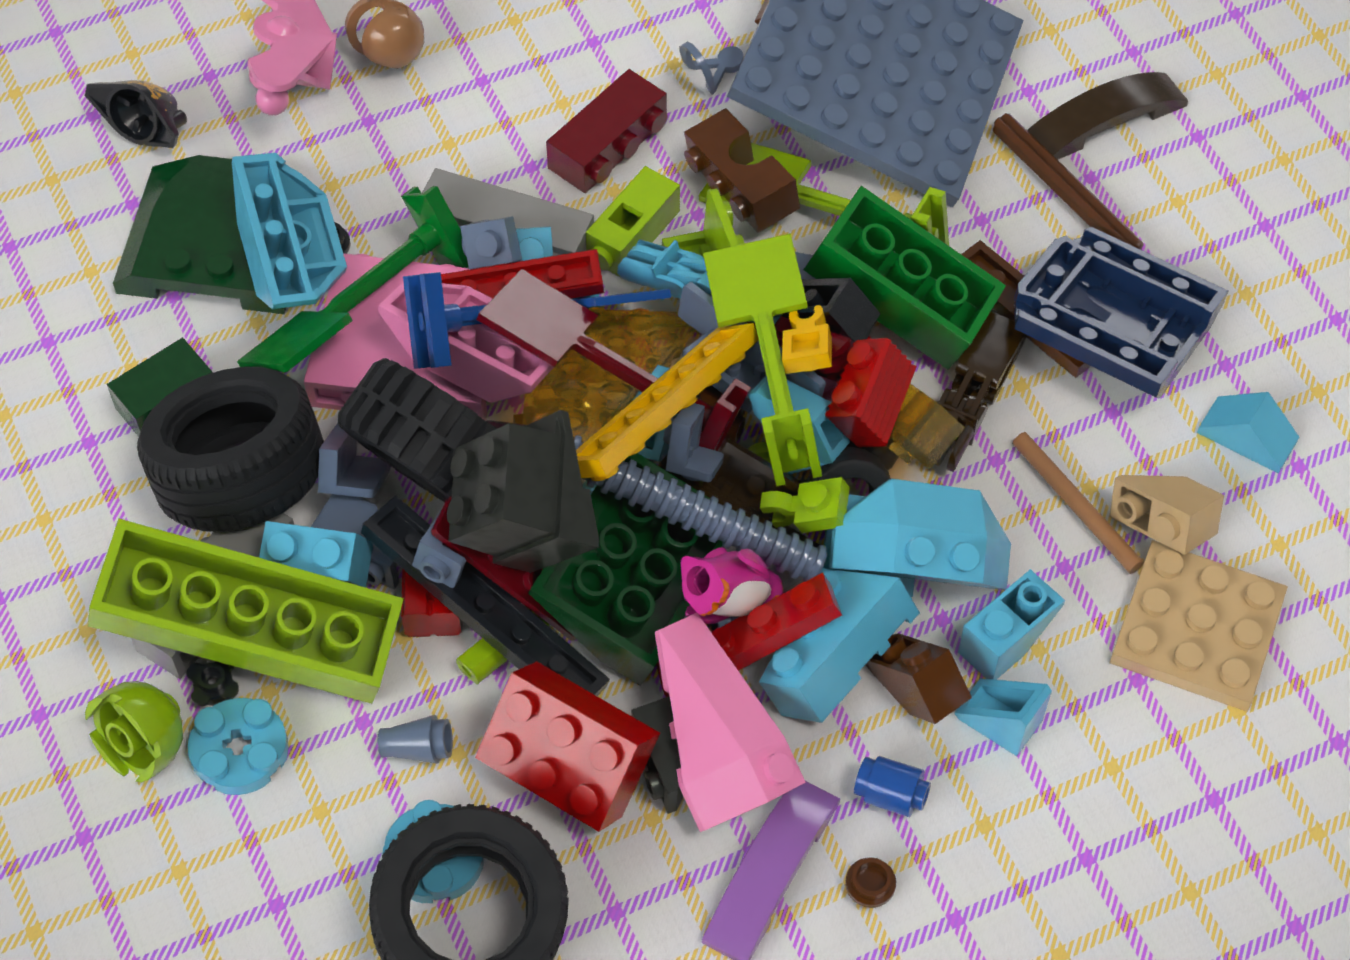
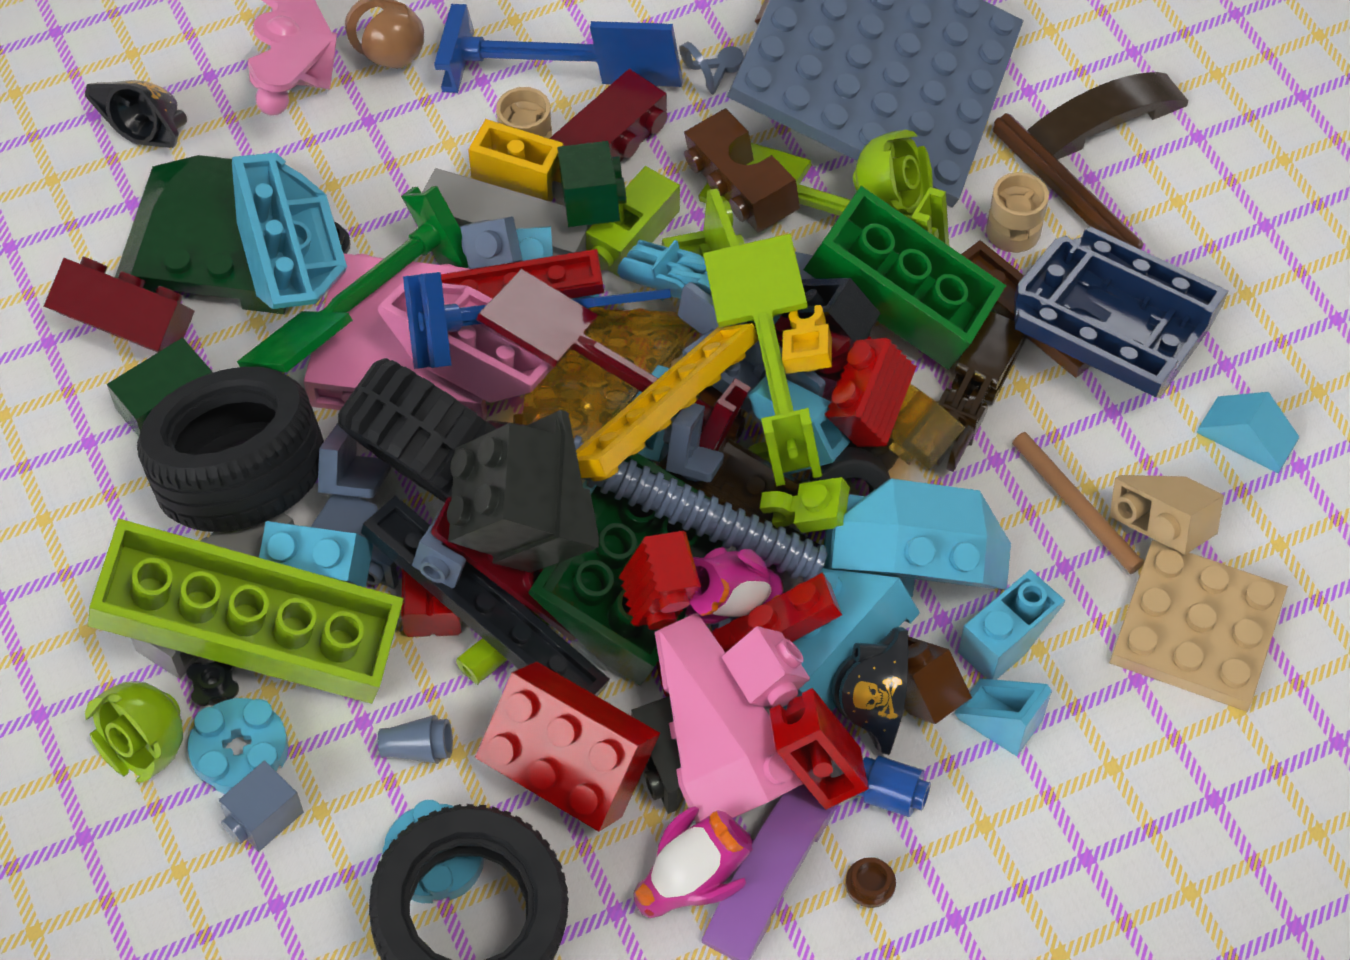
(118, 304): none -> dark red brick
(260, 807): none -> sand blue brick
(515, 160): none -> yellow brick
(525, 110): none -> tan wheel
(591, 183): none -> dark green brick
(616, 47): none -> blue piece
(660, 580): none -> red brick
(694, 864): none -> animal
(767, 667): none -> bright pink brick
(809, 739): none -> red brick
(873, 687): none -> black hat
(895, 170): none -> lime cylinder
(1017, 212): none -> tan wheel

